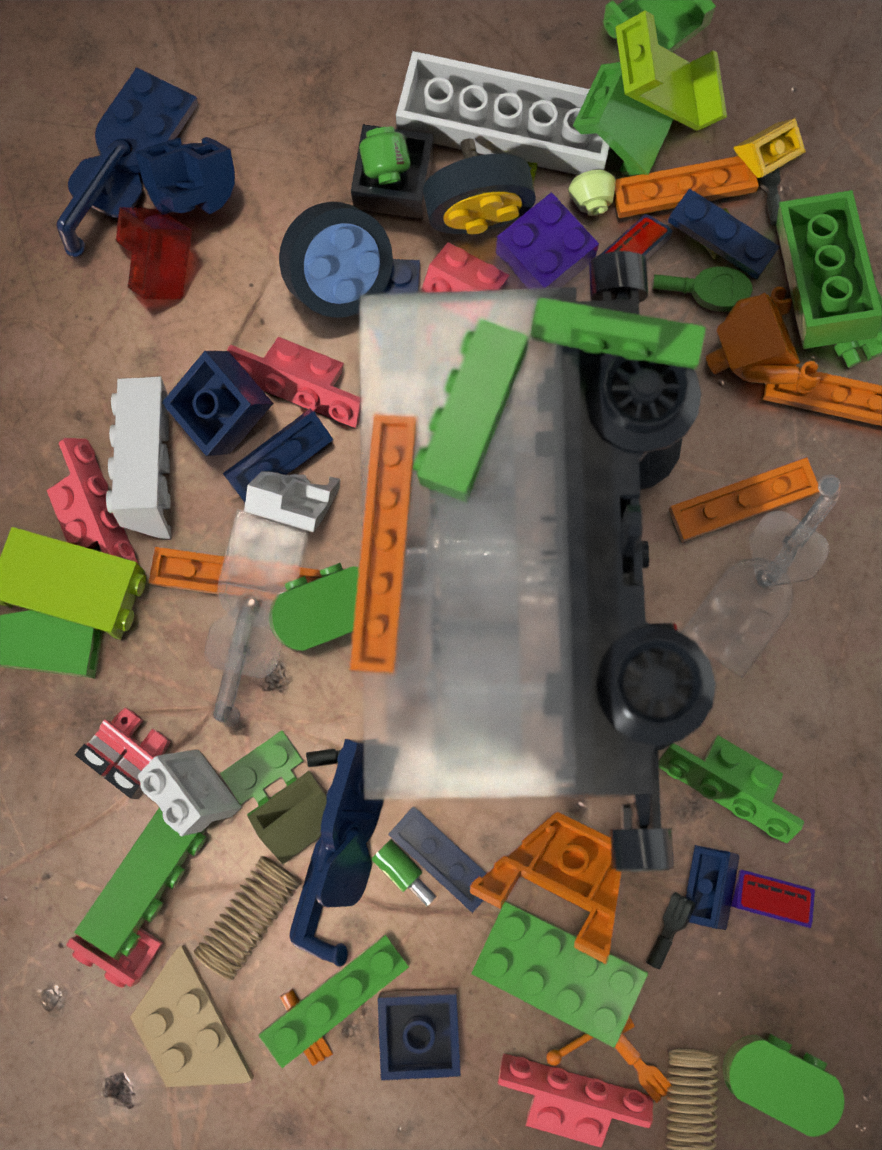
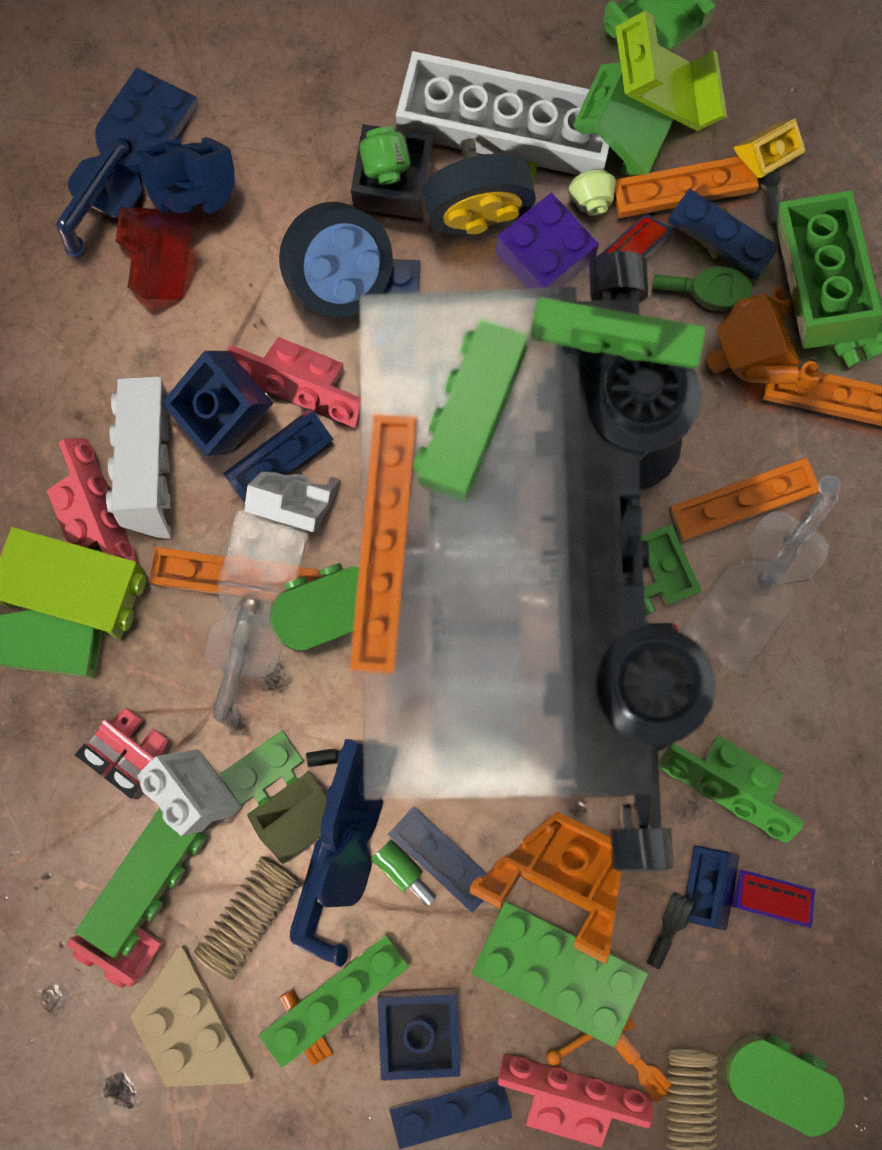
(450, 1112): none -> dark blue plate
(459, 271): coral bracket -> none
(669, 569): none -> bright green plate

